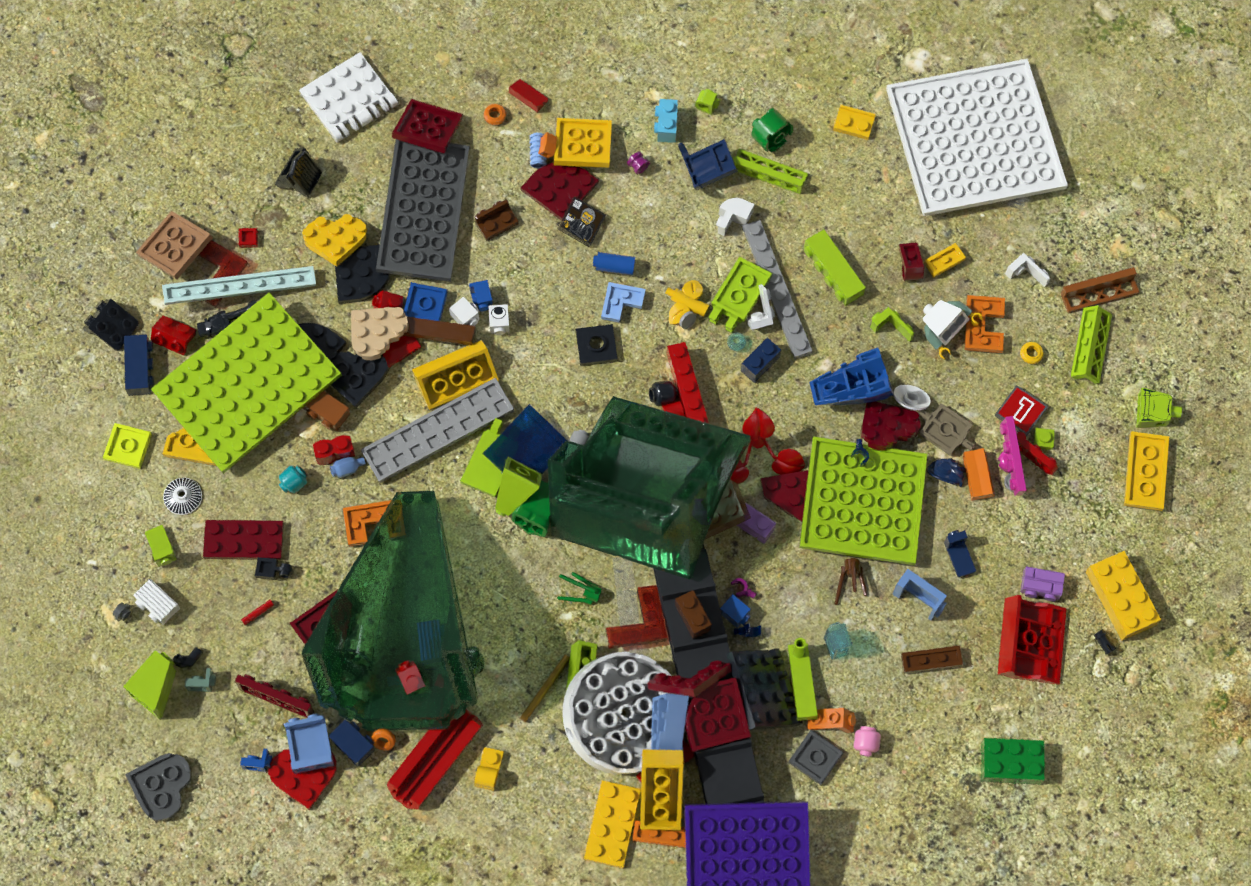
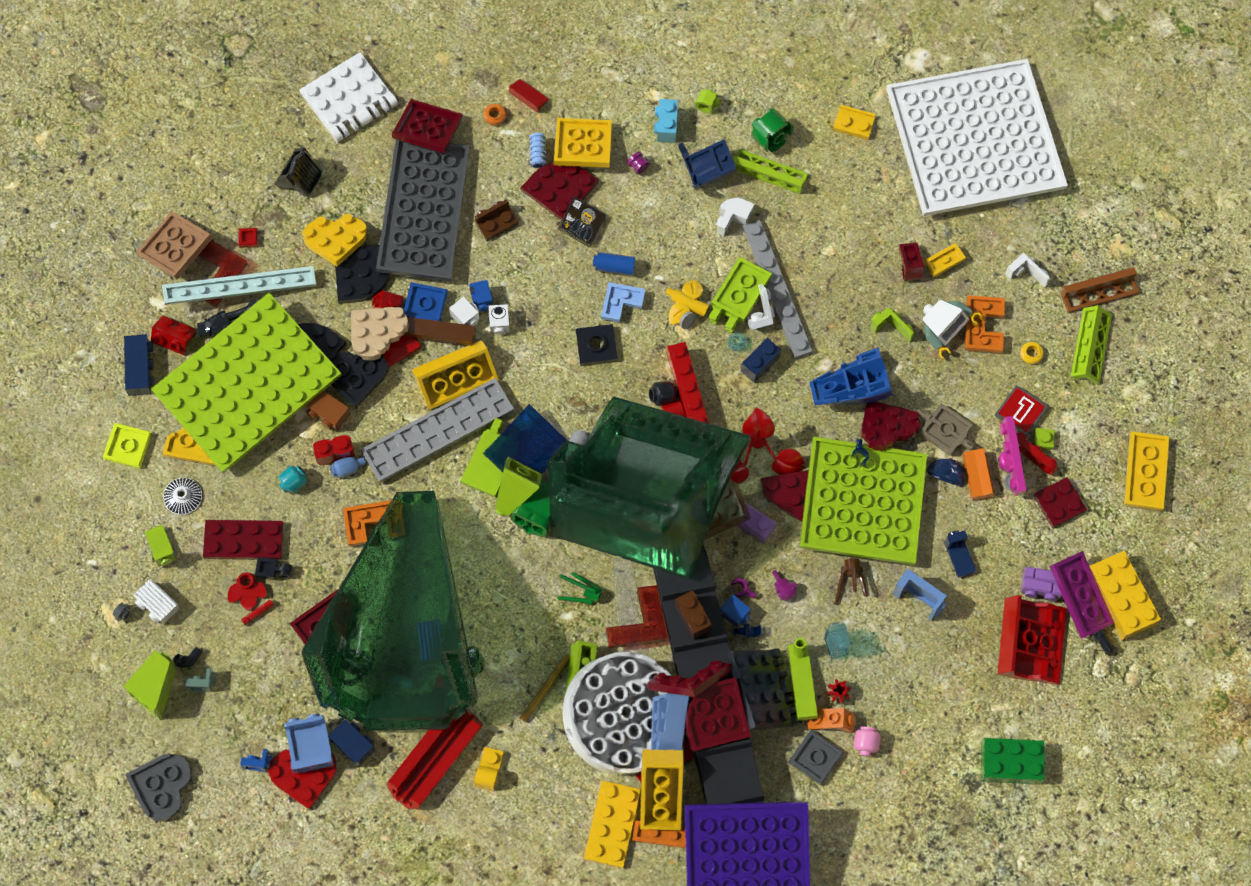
(110, 323): black bracket -> none
(246, 593): none -> red plate
(279, 698): dark red plate -> none
(383, 733): orange piece -> none
(409, 676): red bracket -> none
(547, 145): orange piece -> none
(784, 589): none -> magenta piece
(834, 267): lime brick -> none
(835, 695): none -> red gear
(911, 397): white dish -> none
(931, 659): reddish brown plate -> none
(1059, 502): none -> dark red plate
(1081, 594): none -> magenta plate
(1155, 409): lime torso -> none

